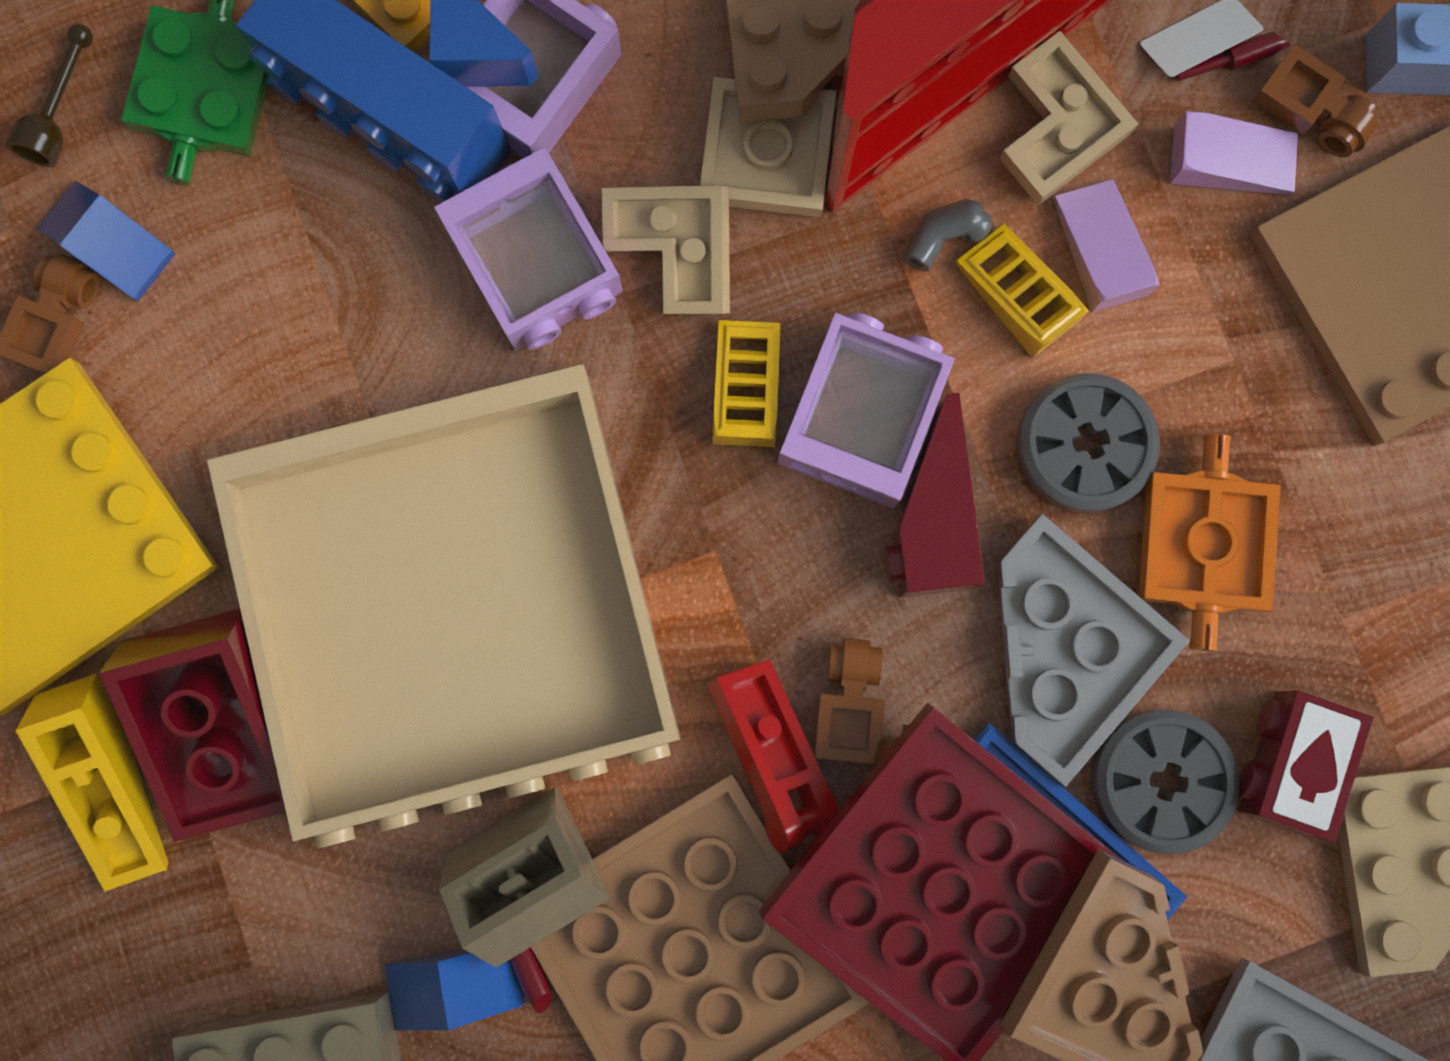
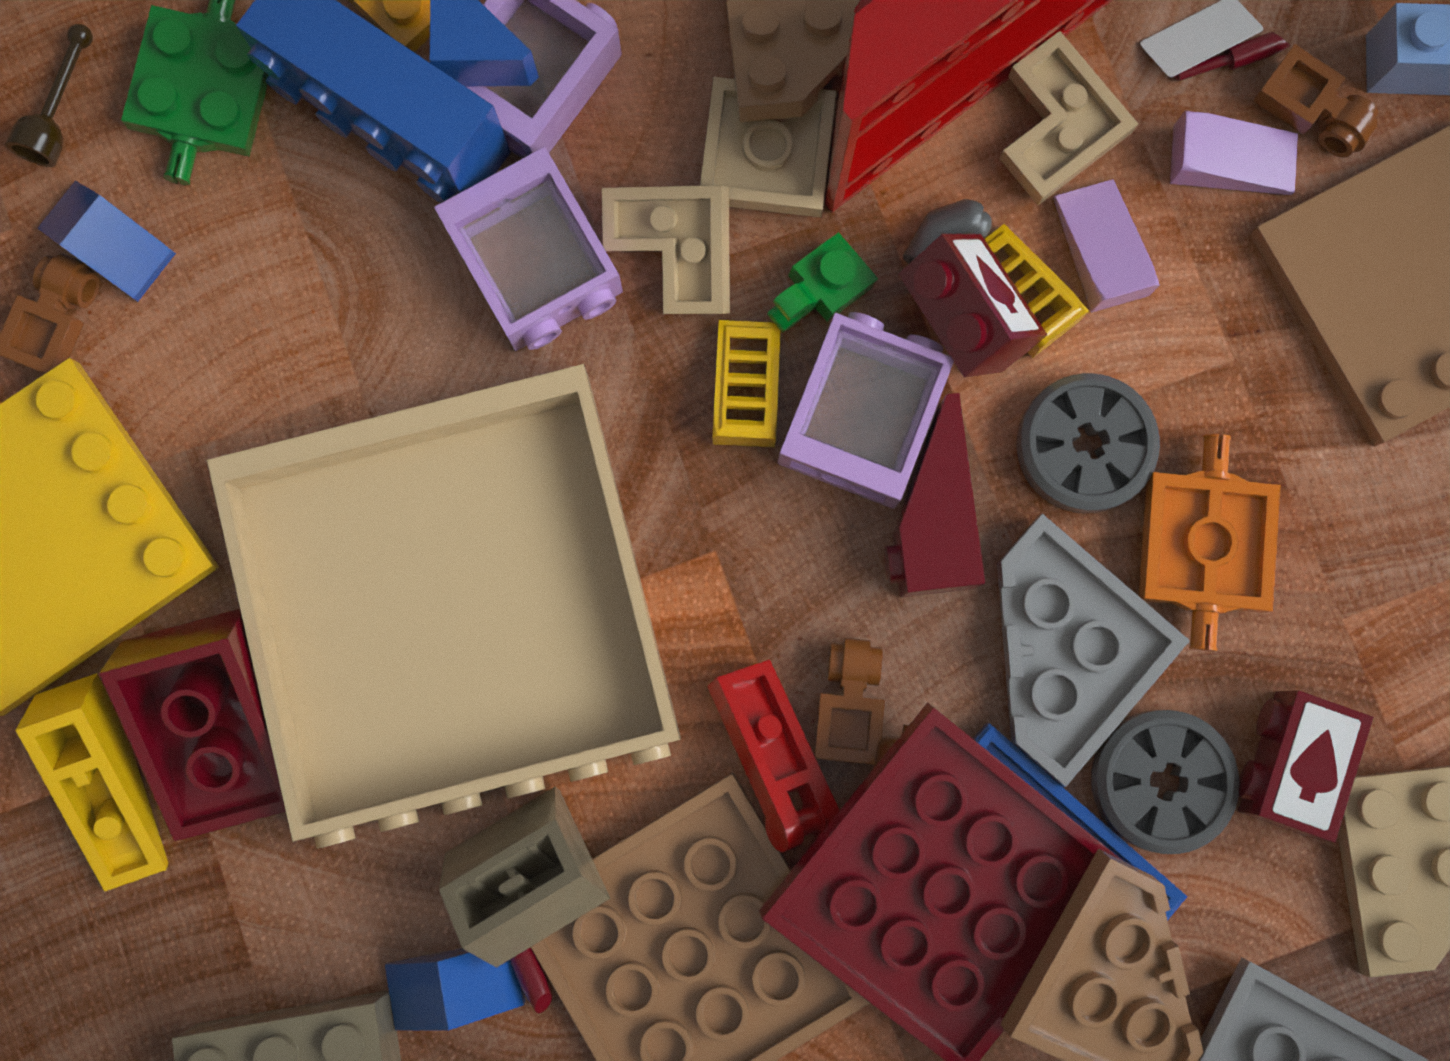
(823, 281): none -> green plate
(972, 304): none -> dark red brick

